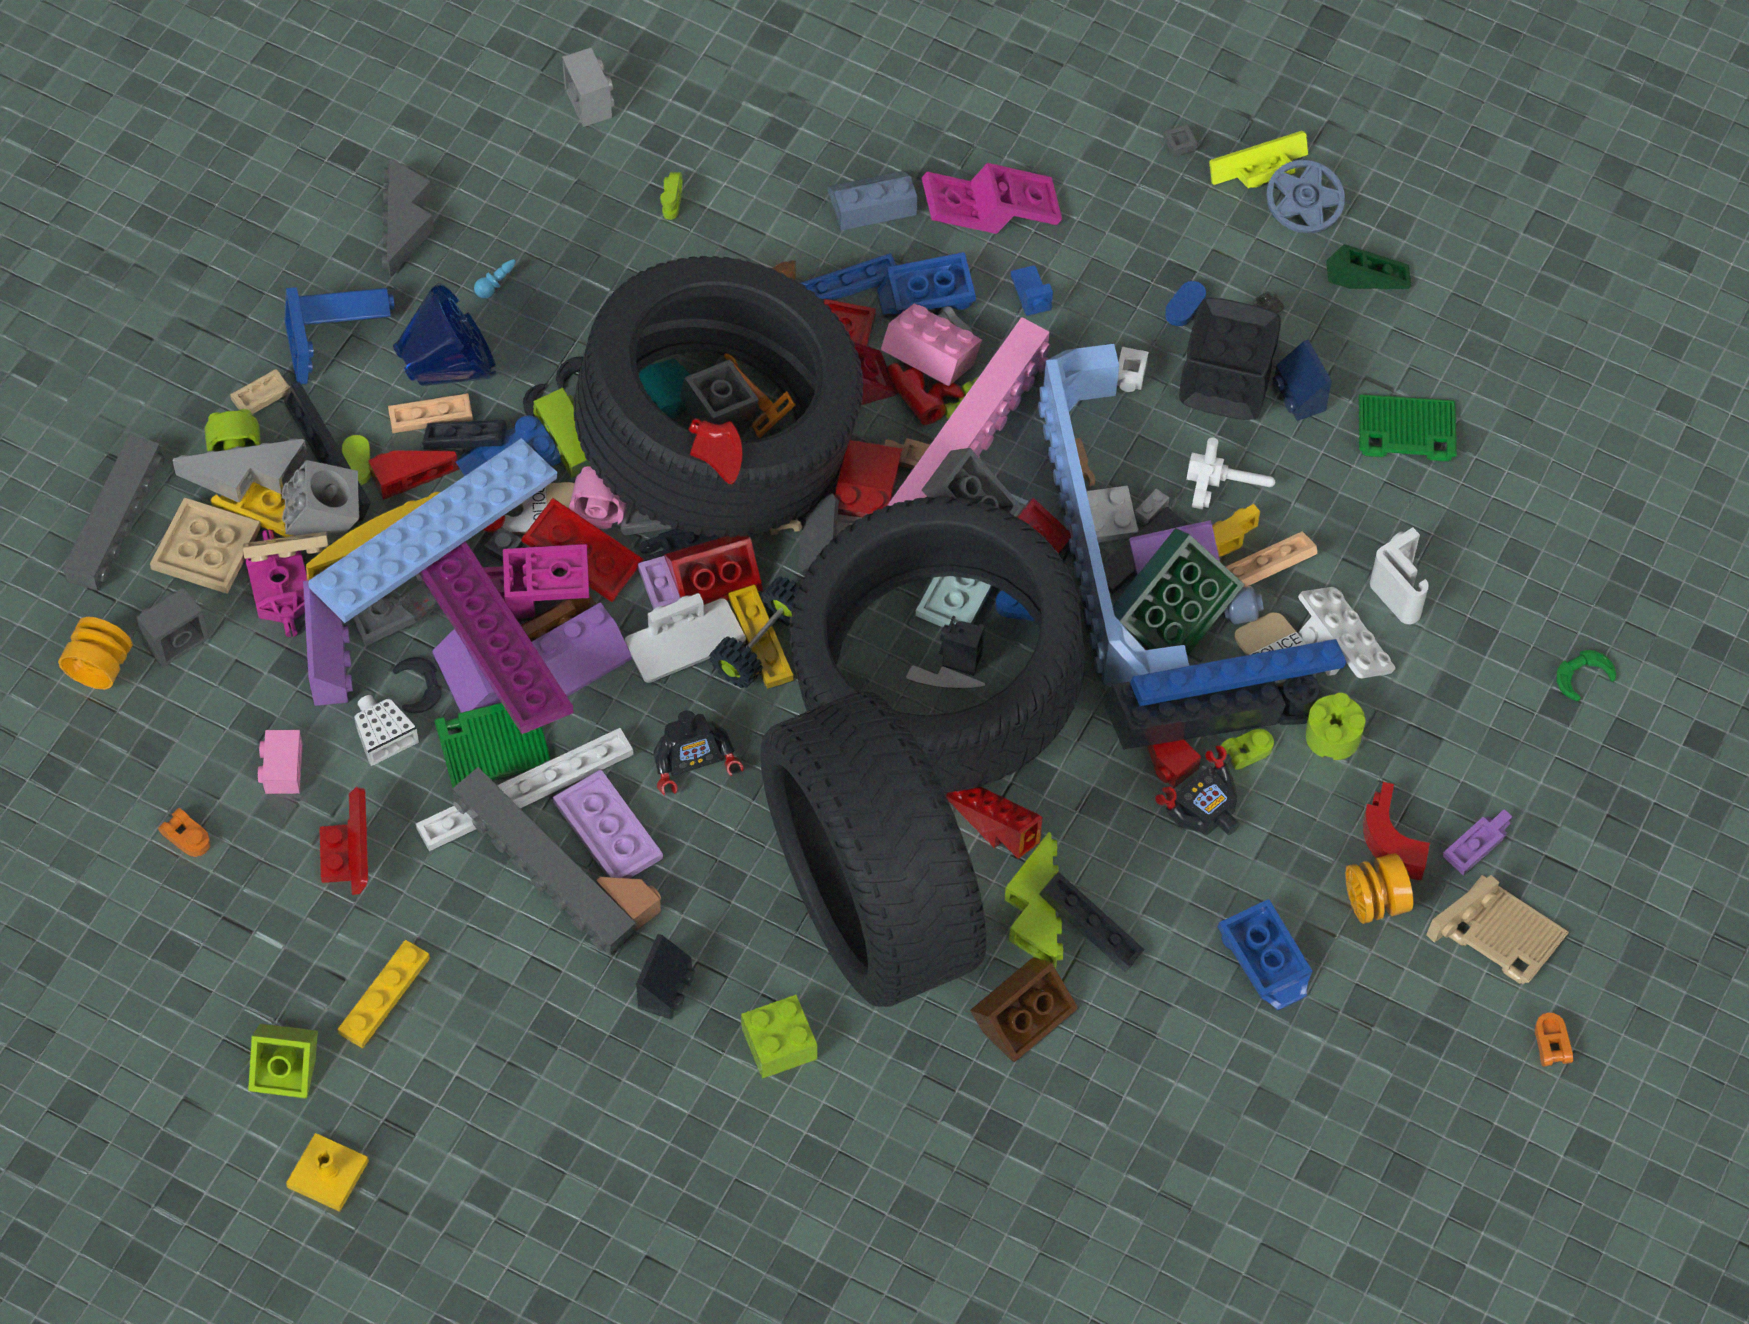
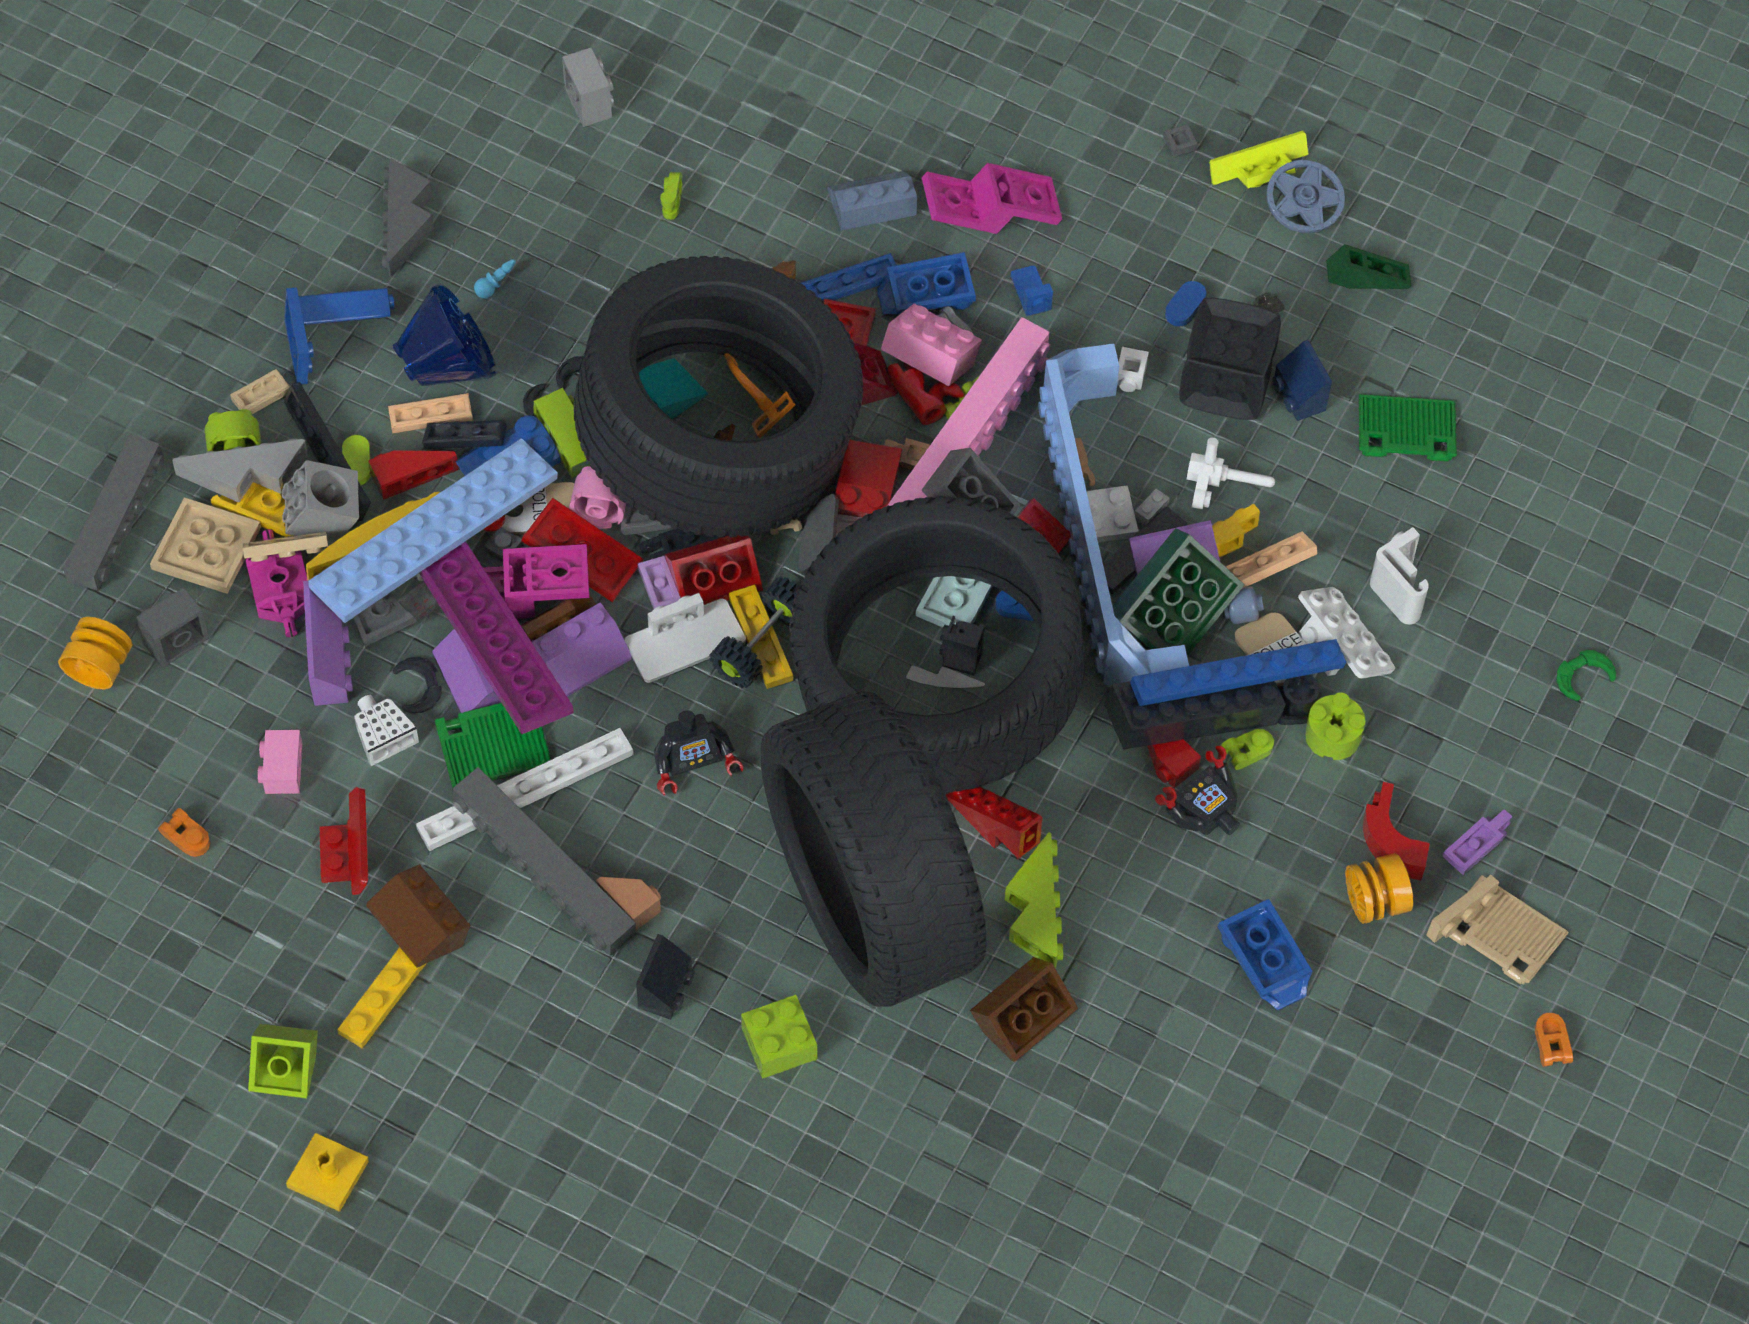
(419, 916): none -> reddish brown slope
(607, 827): lavender plate -> none
(718, 447): red arm -> none
(719, 395): dark grey brick -> none
(1091, 921): black plate -> none

